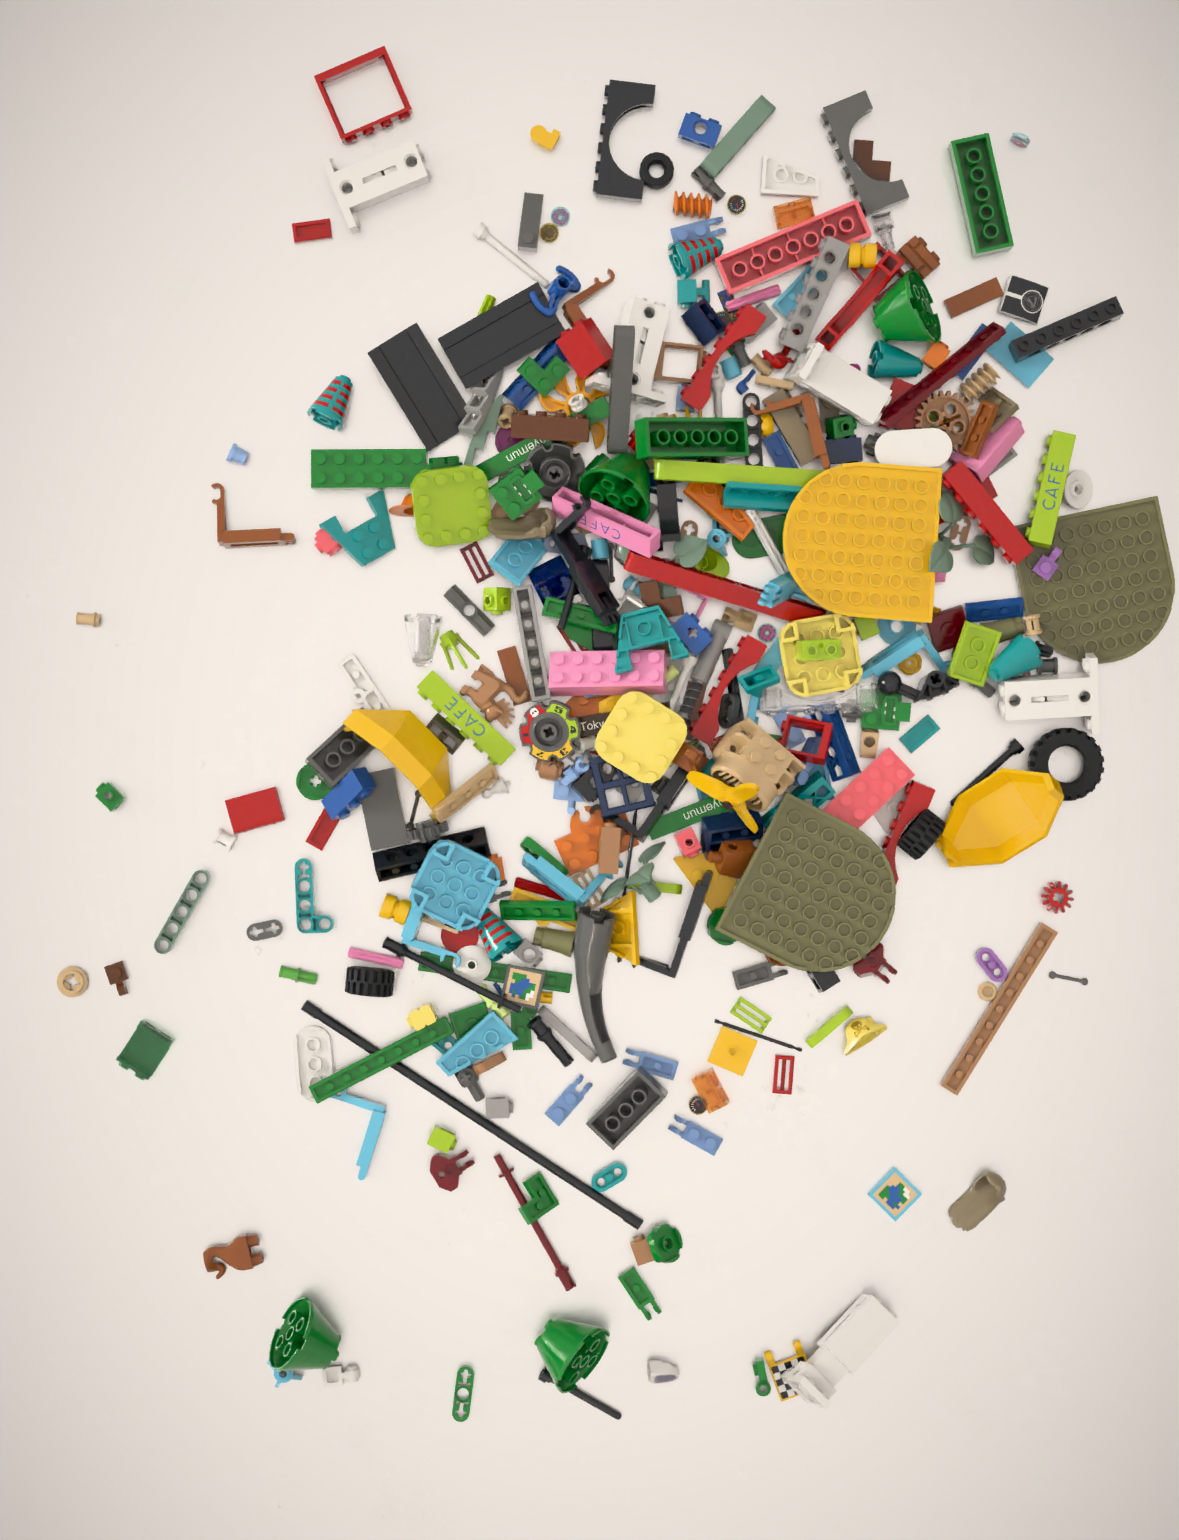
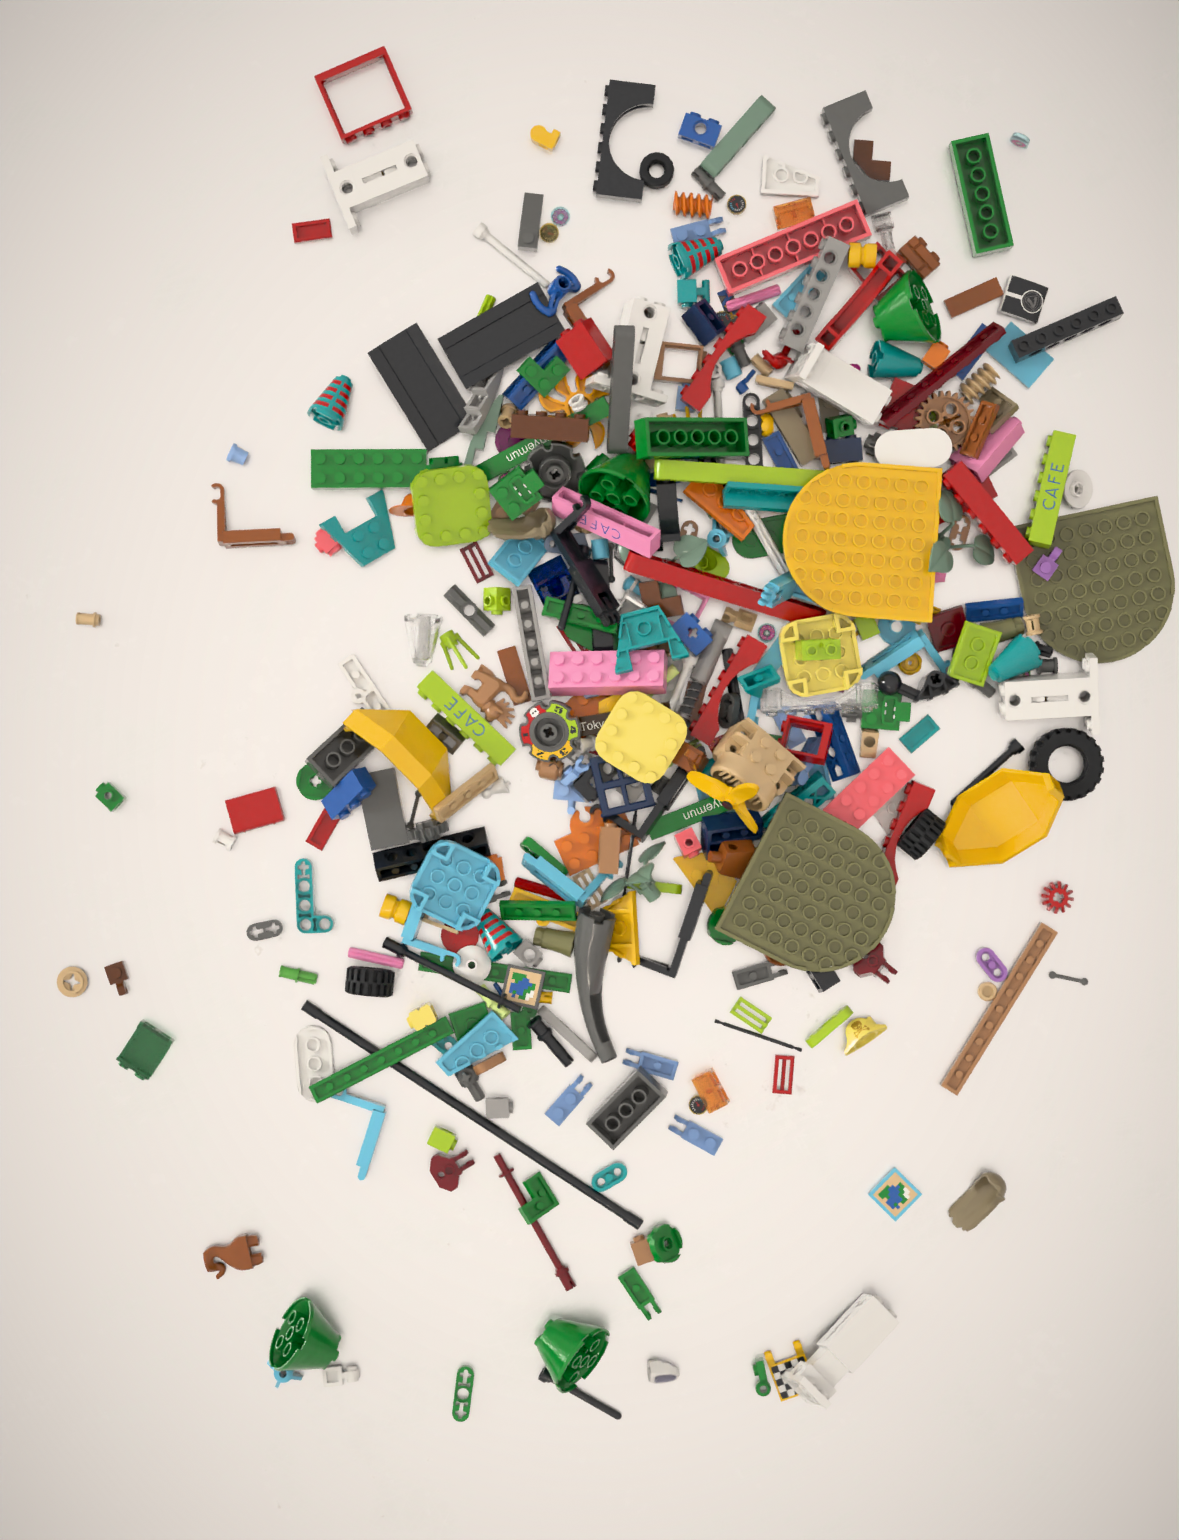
(174, 917): sand green beam -> none
(732, 1051): yellow plate -> none

